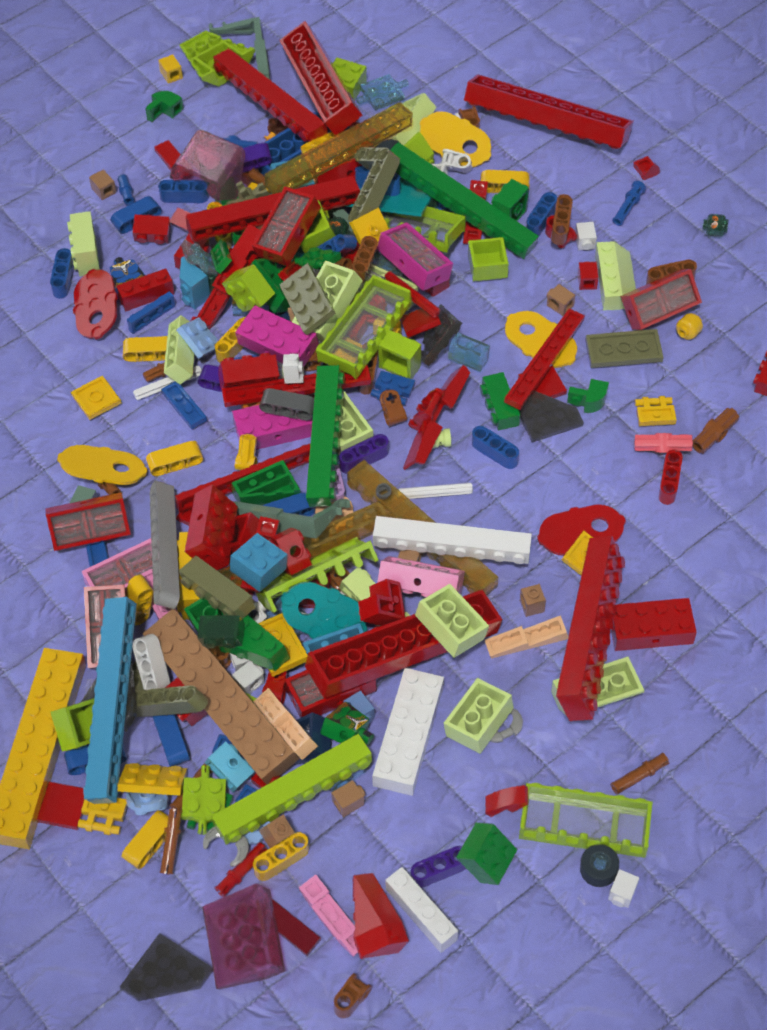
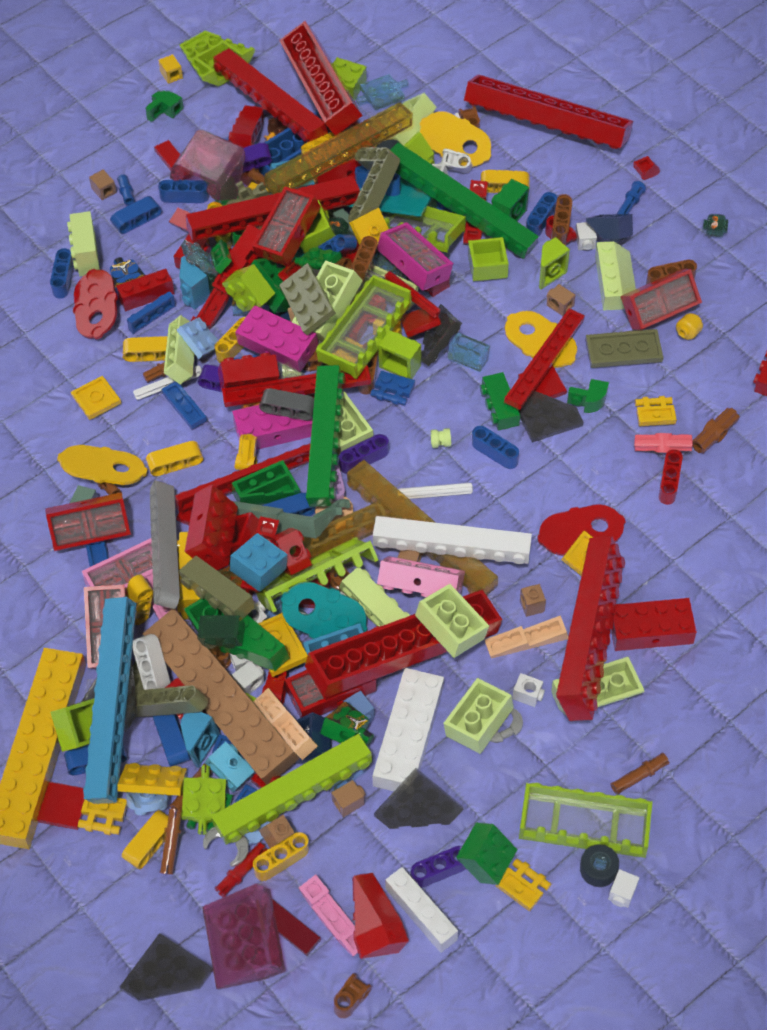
(151, 229): red brick -> none
(199, 735): none -> dark azure slope
(247, 126): none -> red brick
(248, 27): sand green hinge -> none
(293, 369): white brick -> none
(381, 488): dark grey hinge -> none
(384, 603): red brick -> none
(393, 409): dark orange piece -> none
(417, 804): none -> clear smoke plate
(427, 414): red piece -> none
(508, 798): red slope -> none
(521, 890): none -> yellow plate
(526, 682): none -> white brick
(553, 262): none -> lime slope
(588, 275): red brick -> none
(612, 226): none -> dark blue slope

